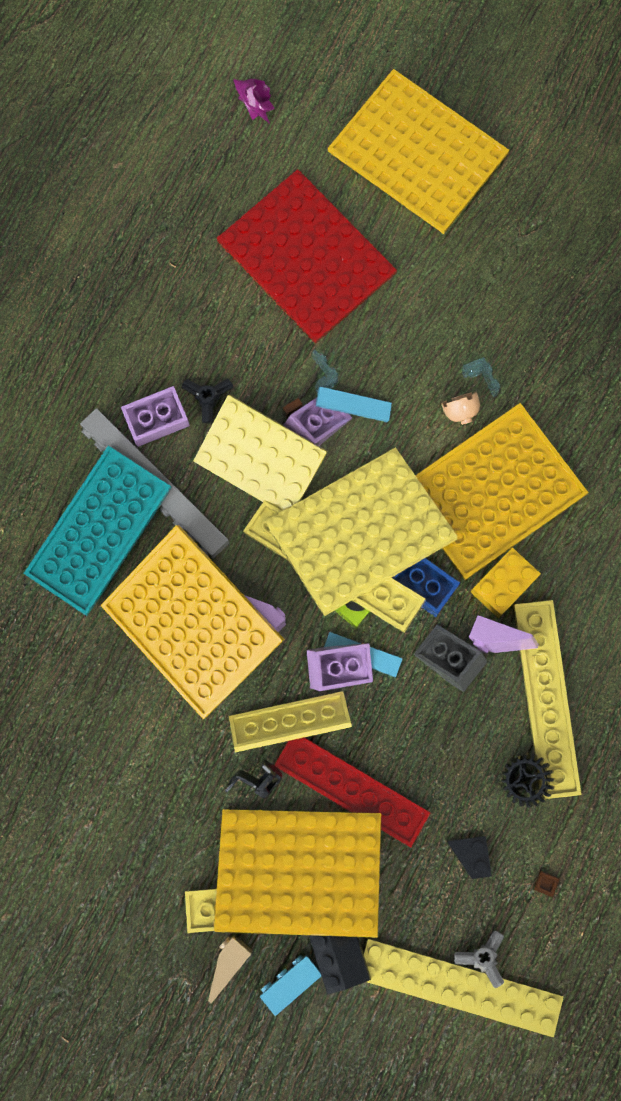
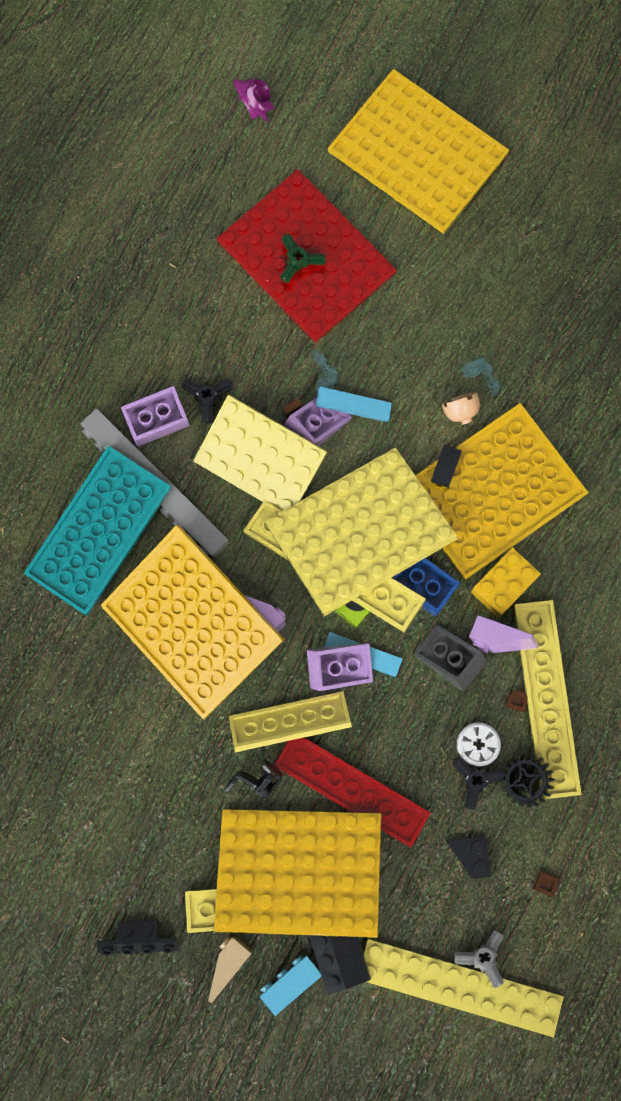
(137, 937): none -> black bracket
(297, 265): none -> dark green bush
(446, 466): none -> black slope
(474, 790): none -> black bush
(487, 736): none -> white wheel
(517, 701): none -> reddish brown tile

